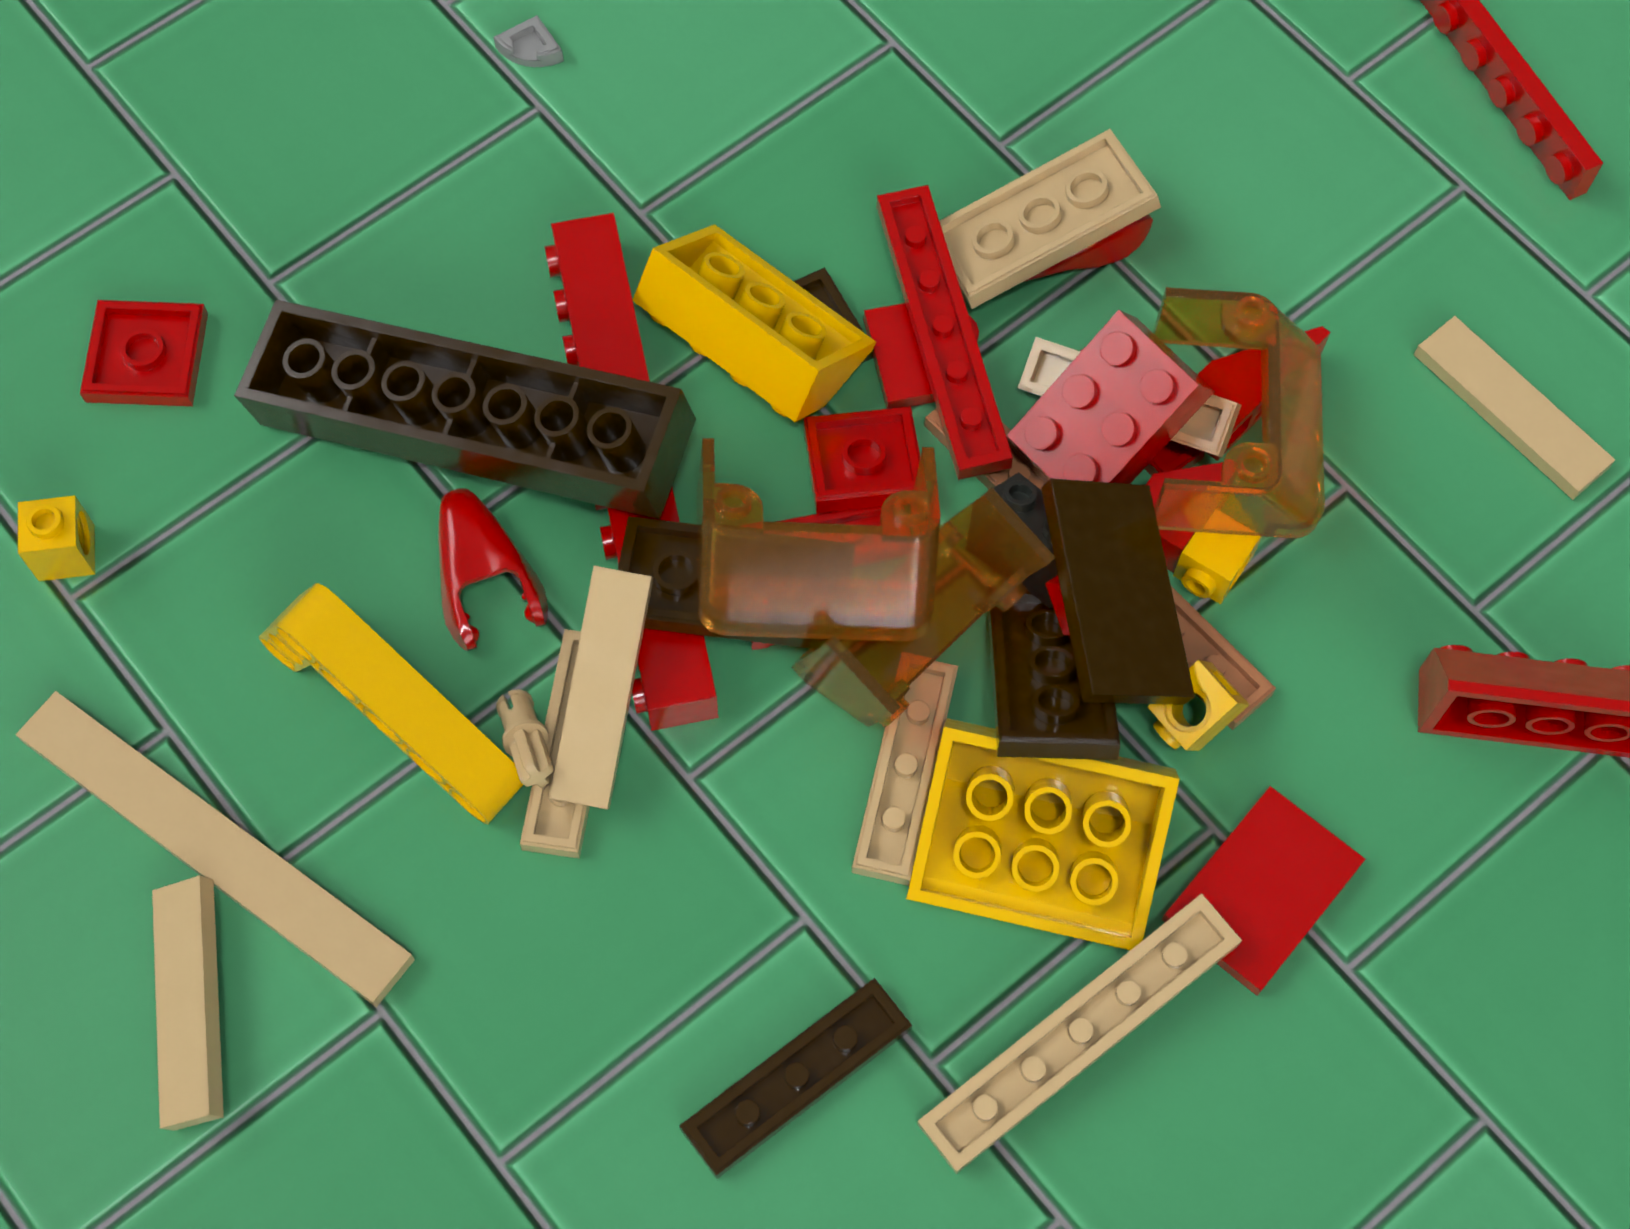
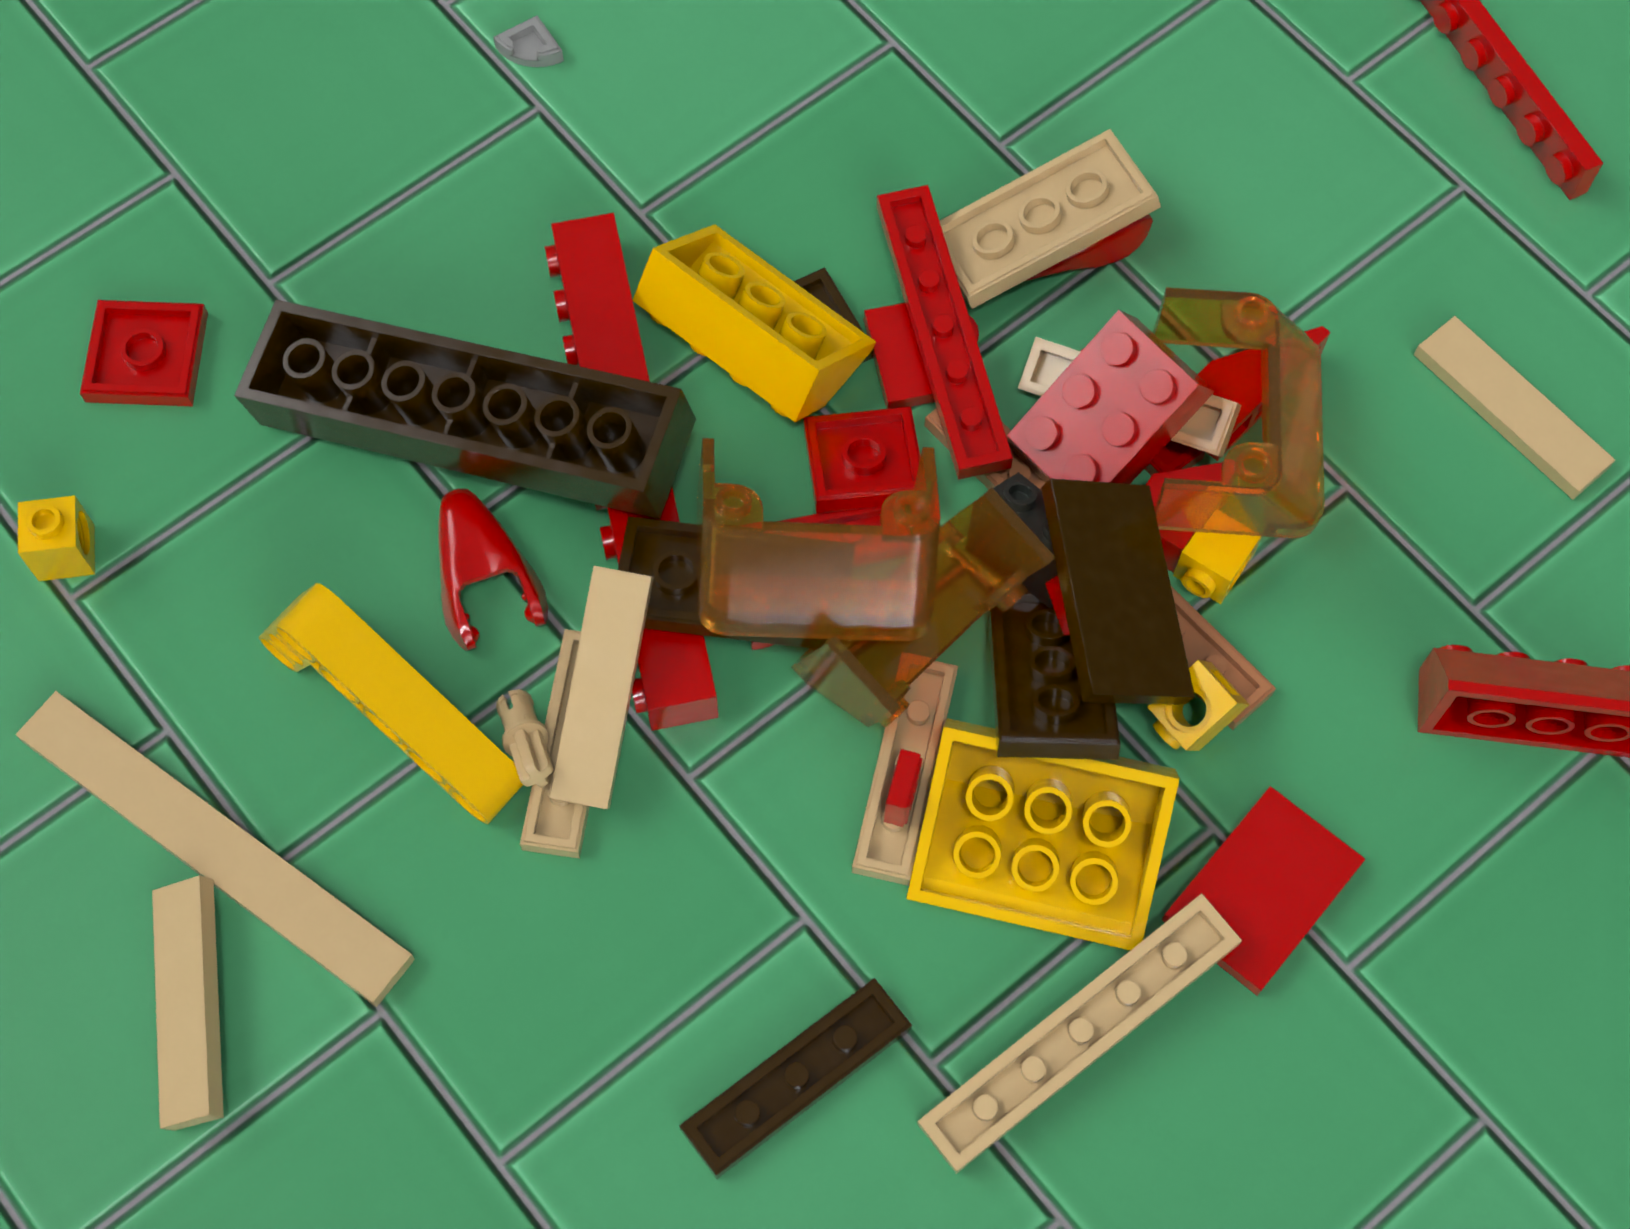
(903, 788): none -> red tile

